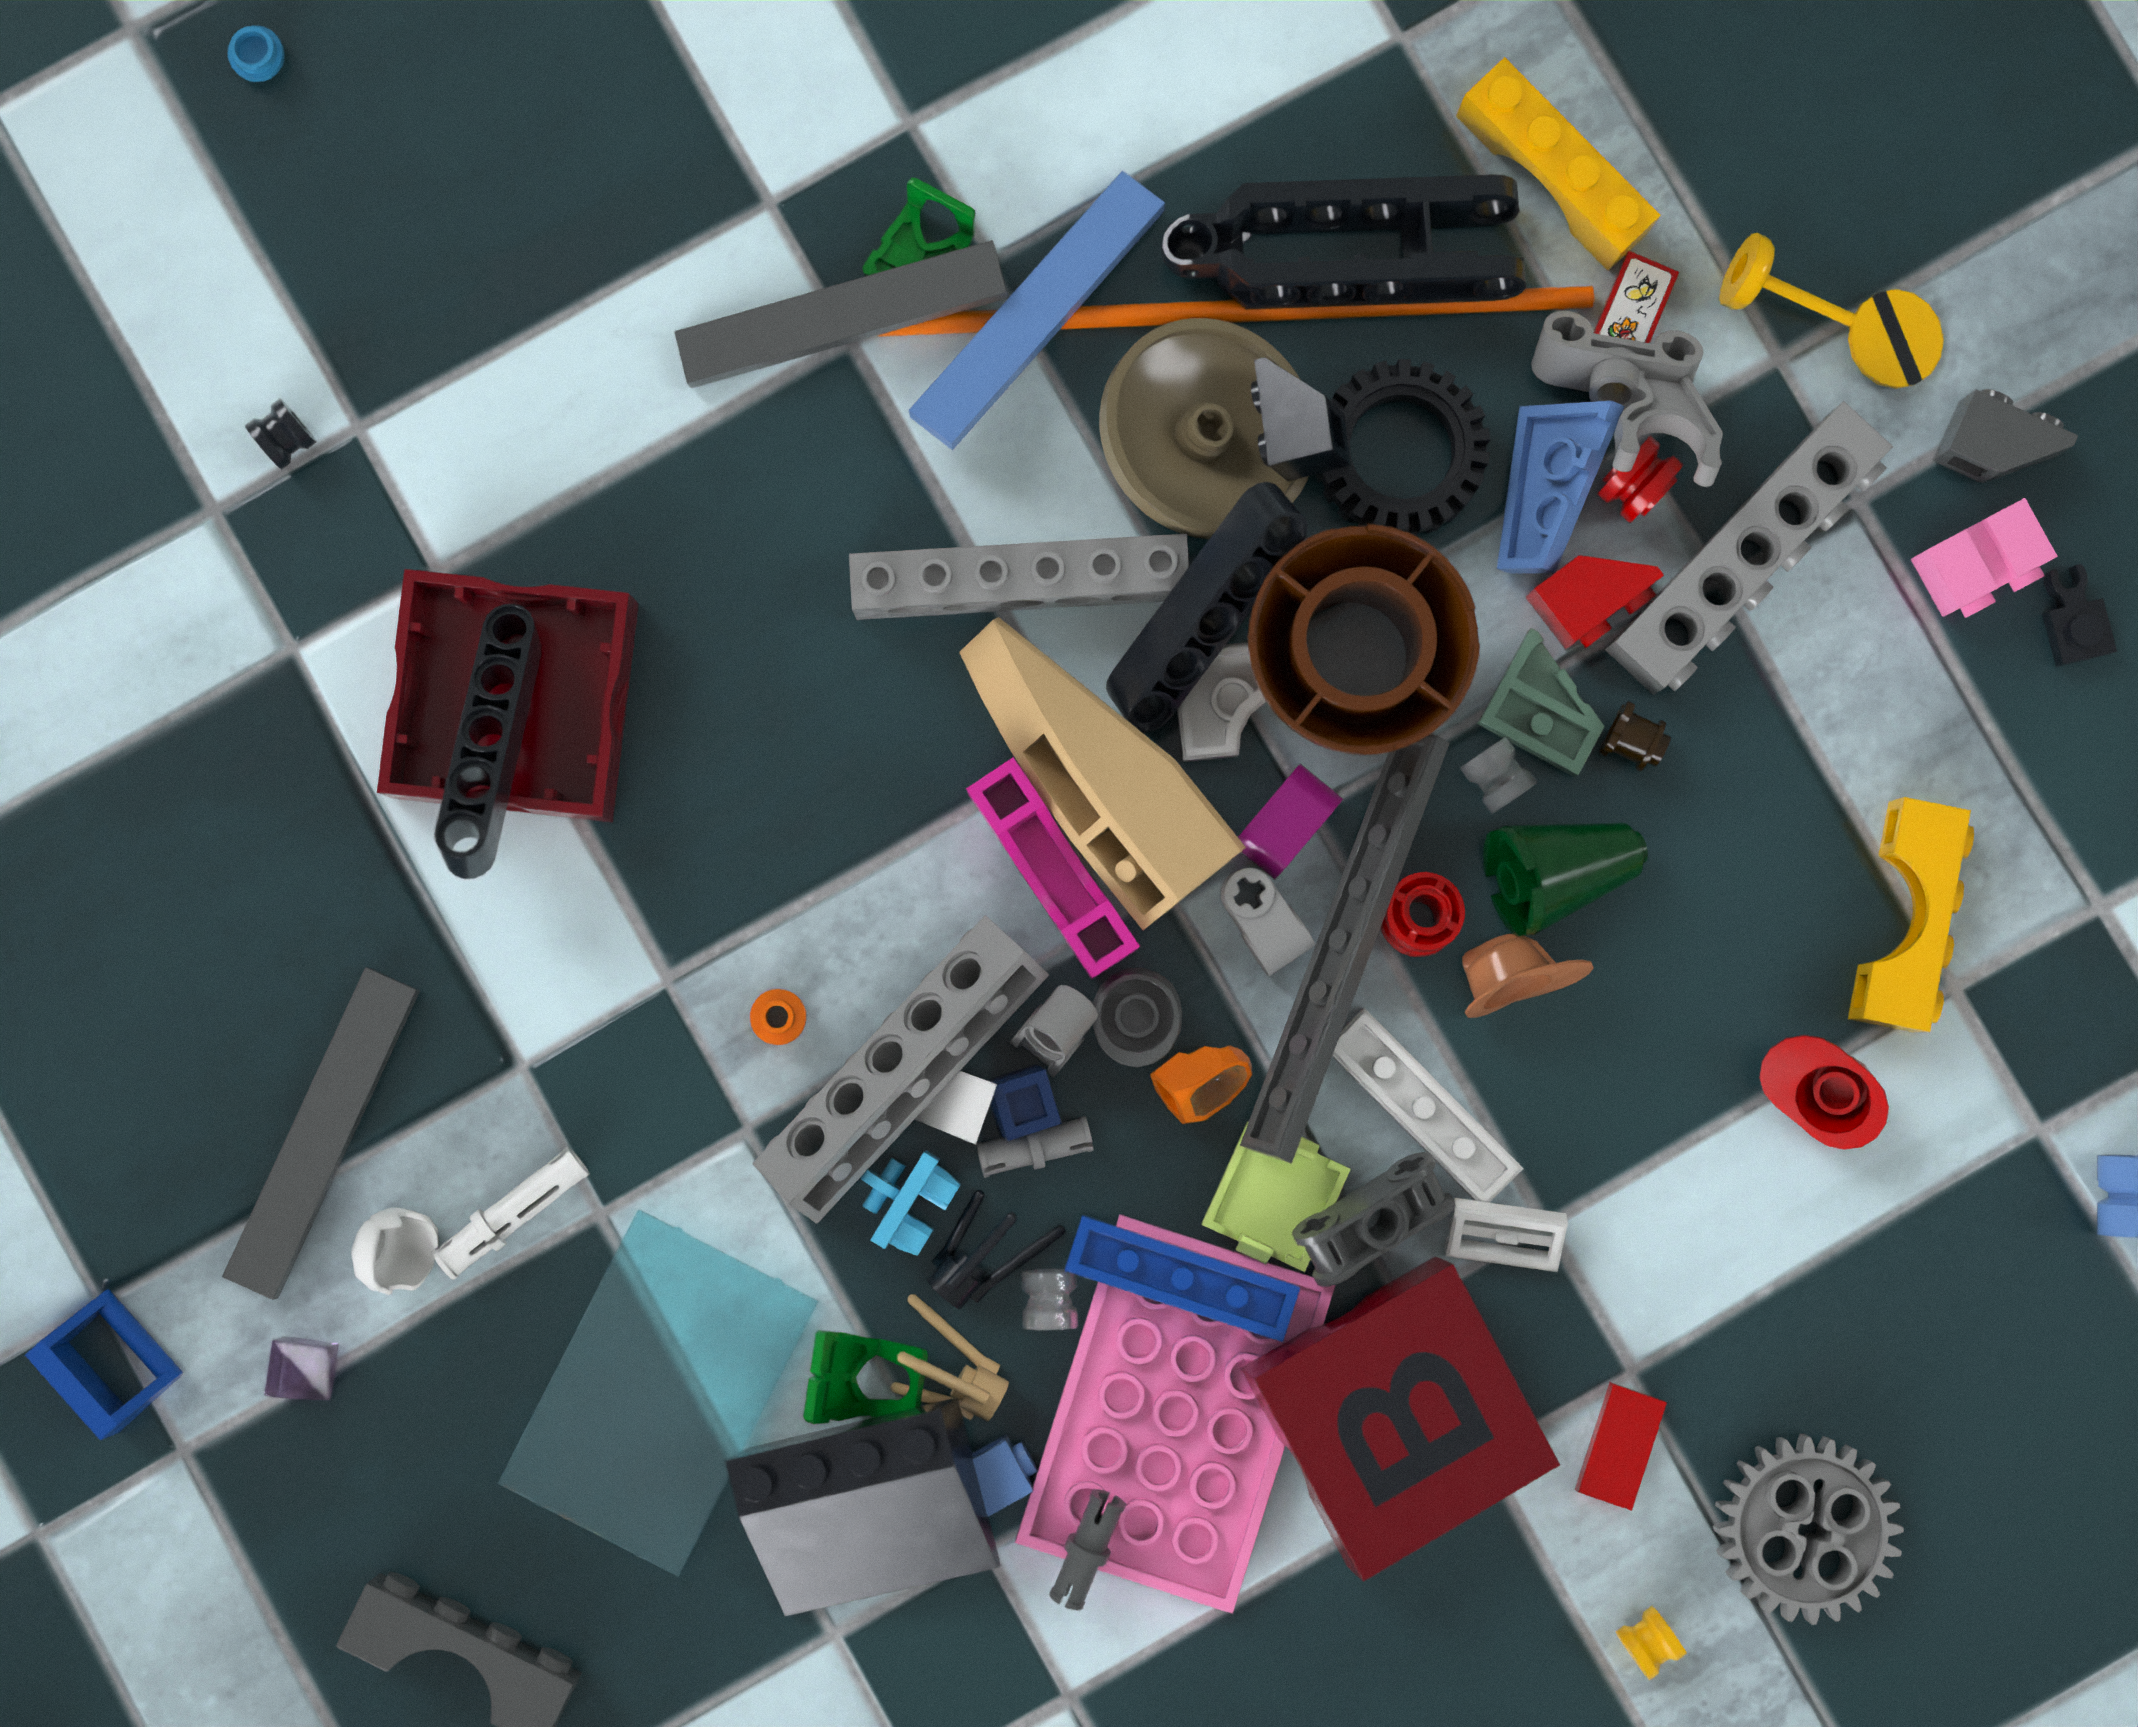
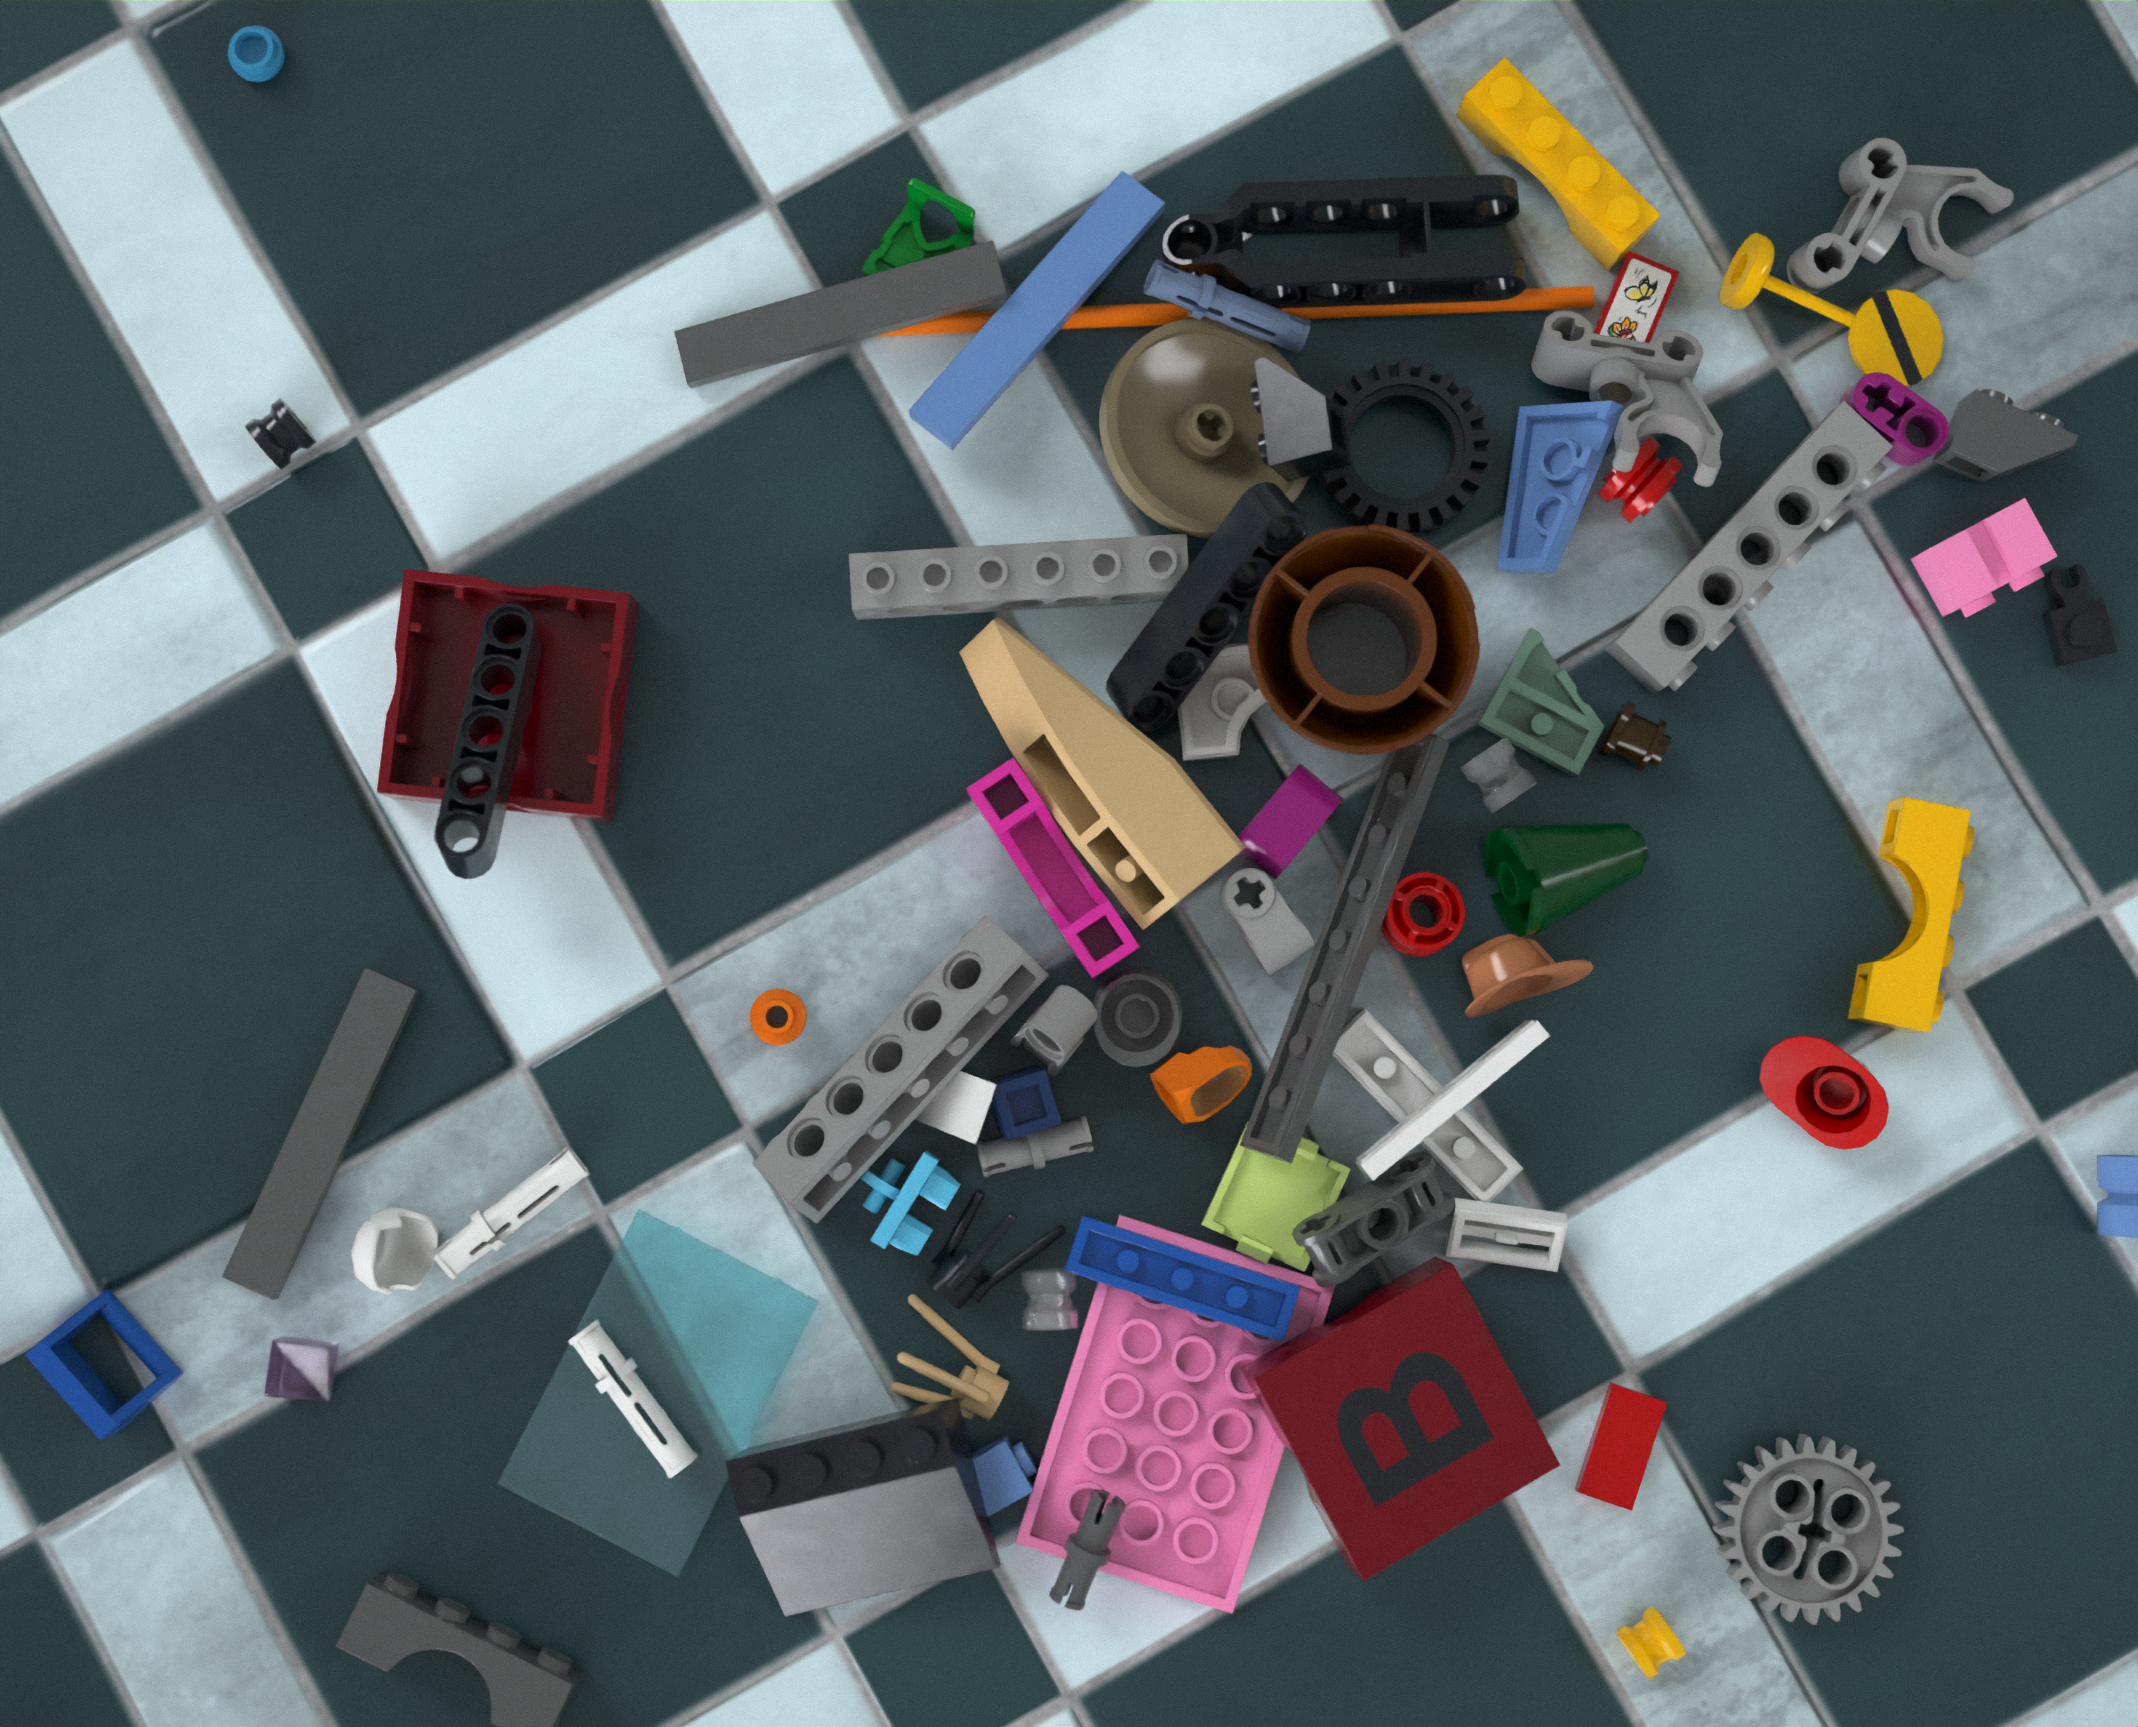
(674, 1453): none -> white pin
(834, 1388): green piece -> none
(1207, 299): none -> sand blue pin
(1451, 1098): none -> white tile
(1587, 593): red slope -> none
(1879, 207): none -> light grey piece
(1895, 397): none -> magenta beam

